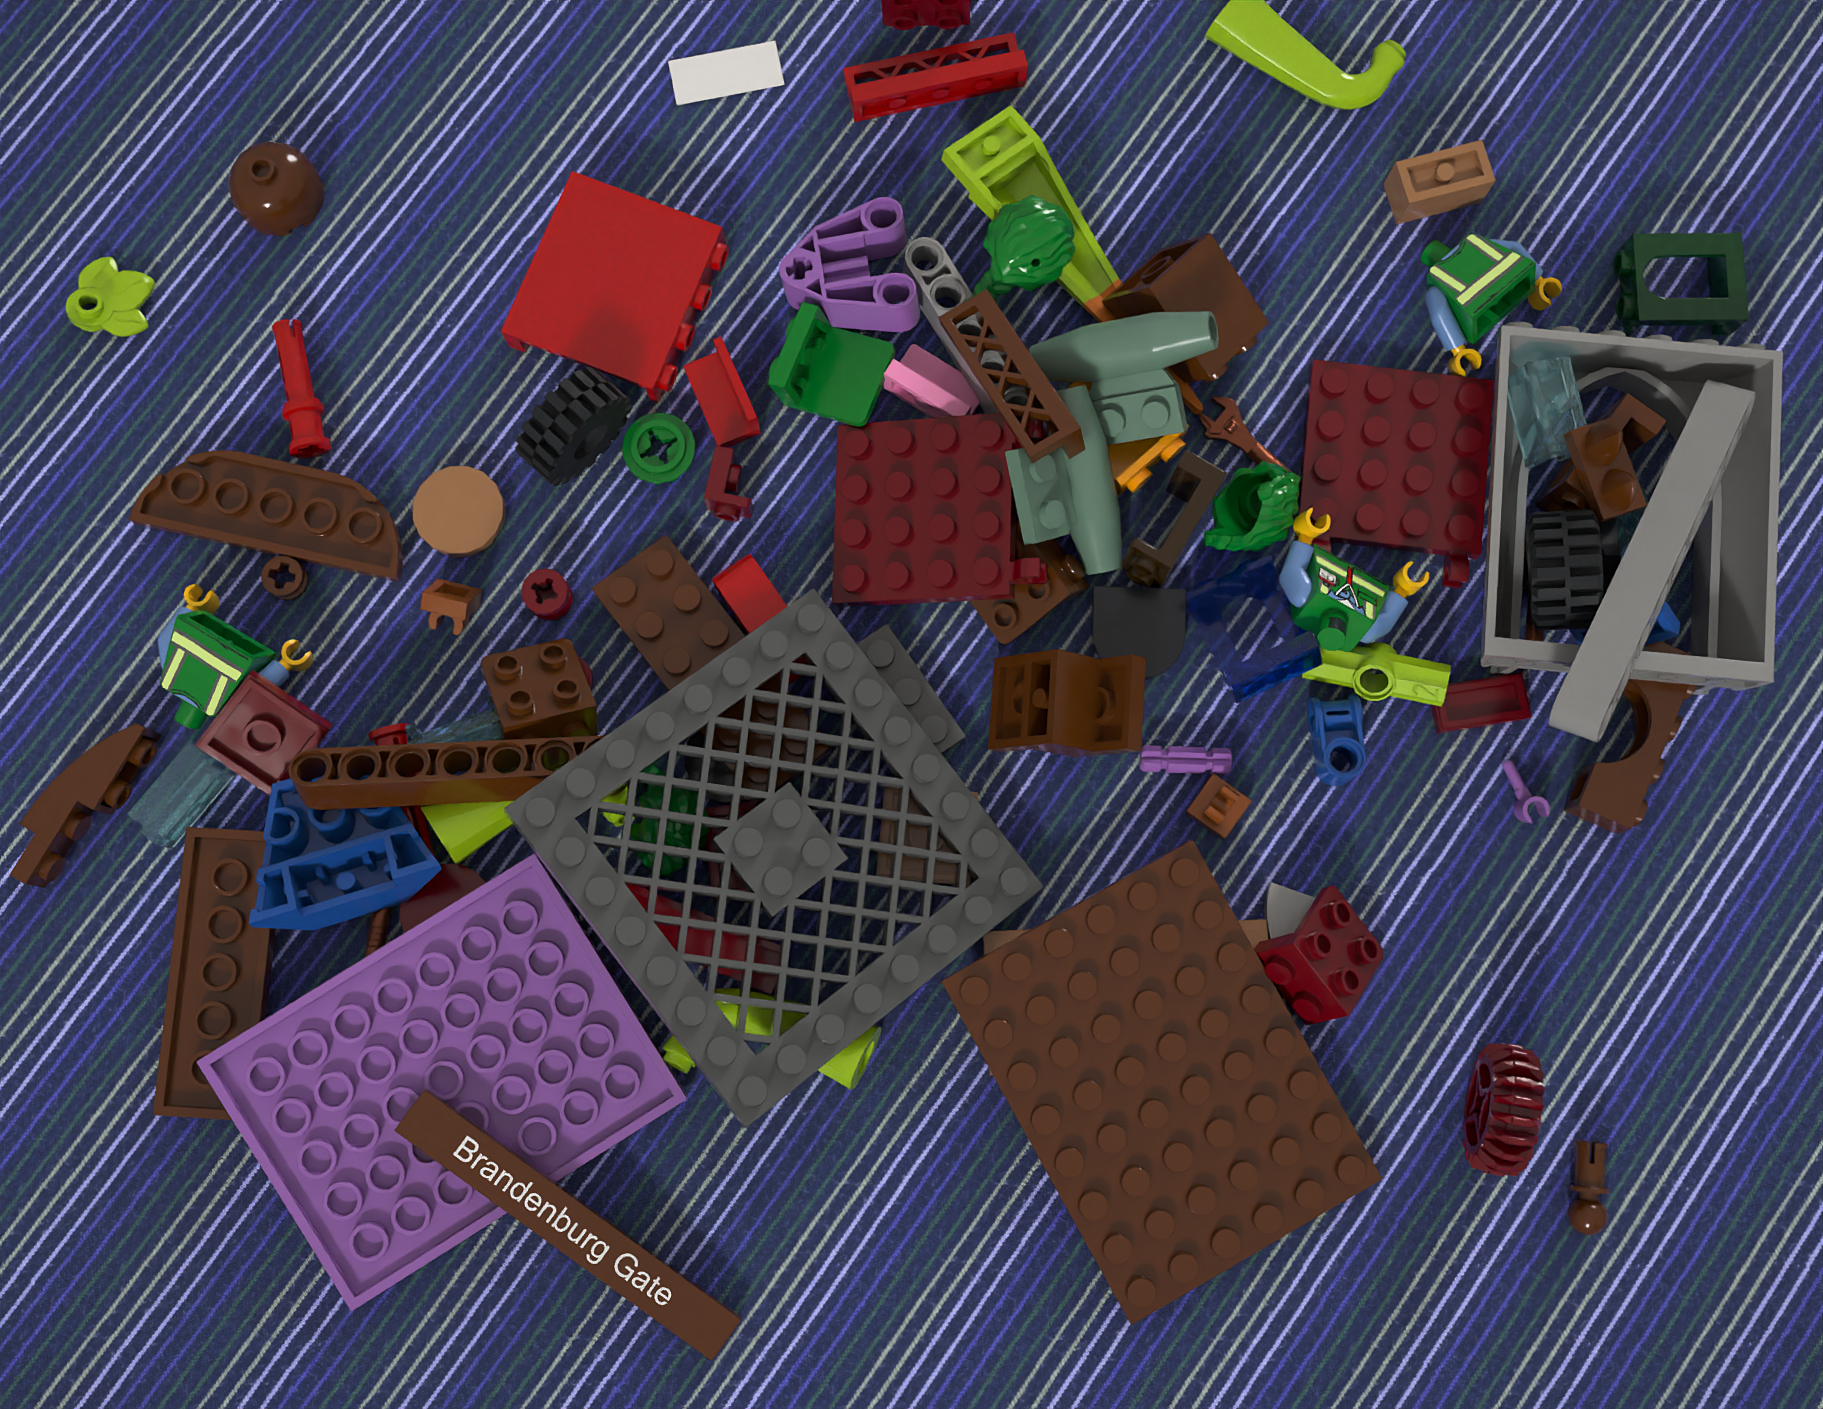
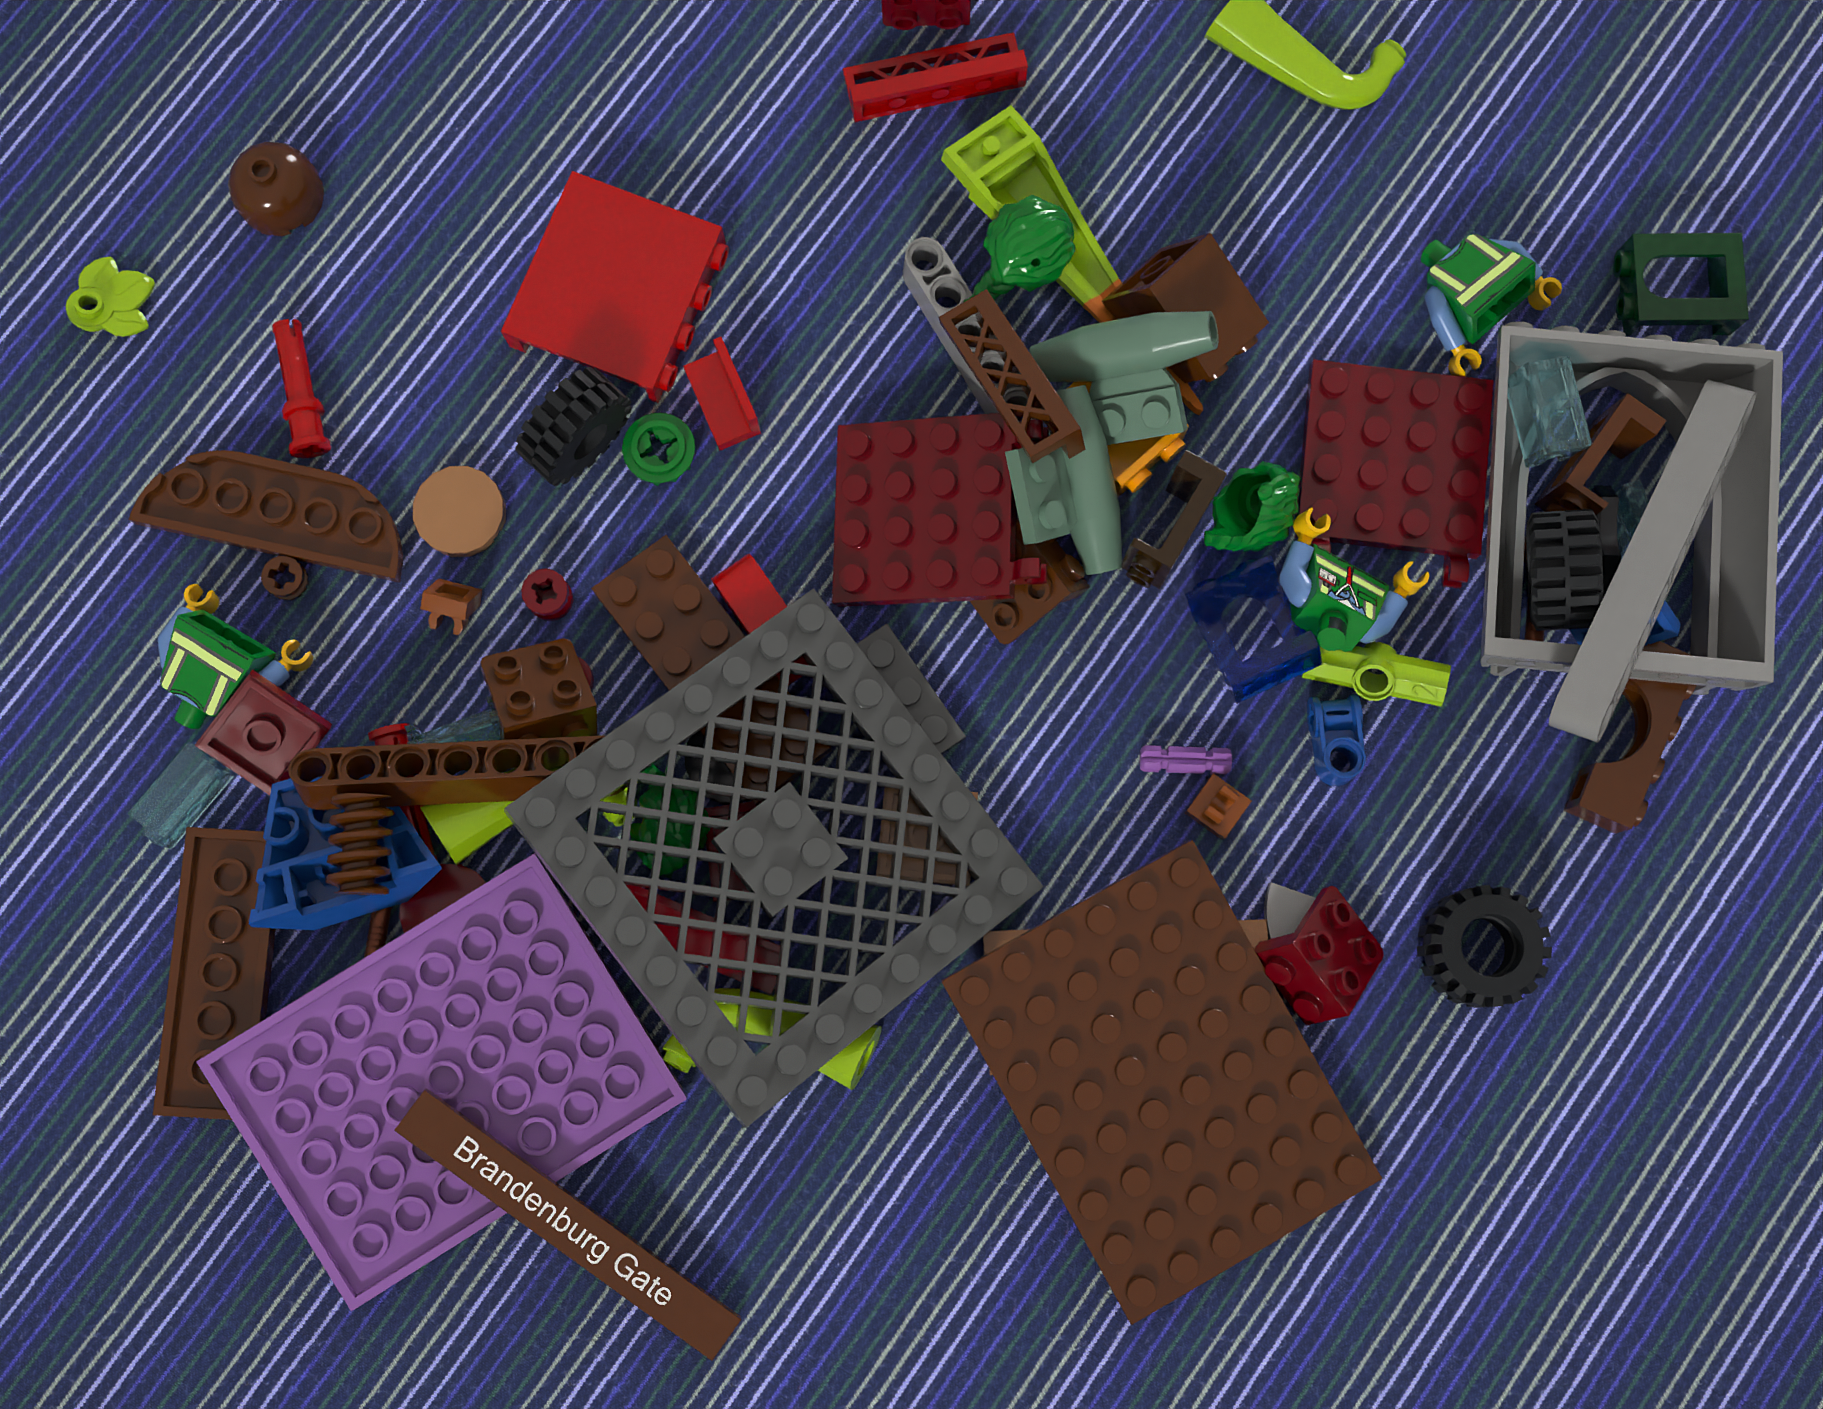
(92, 782): reddish brown slope -> none
(359, 844): none -> reddish brown piece
(722, 479): dark red bracket -> none
(726, 73): white sticker -> none
(829, 369): green bracket -> none
(834, 271): medium lavender connector -> none
(930, 385): bright pink panel -> none
(1067, 703): reddish brown bracket -> none
(1139, 623): black tile -> none
(1231, 429): copper piece -> none
(1439, 182): medium nougat panel -> none
(1482, 703): dark red tile -> none
(1503, 1109): dark red gear -> none
(1521, 940): none -> black tyre
(1523, 795): medium lavender hand -> none
(1586, 1212): reddish brown pin -> none
(1605, 469): reddish brown tile -> none

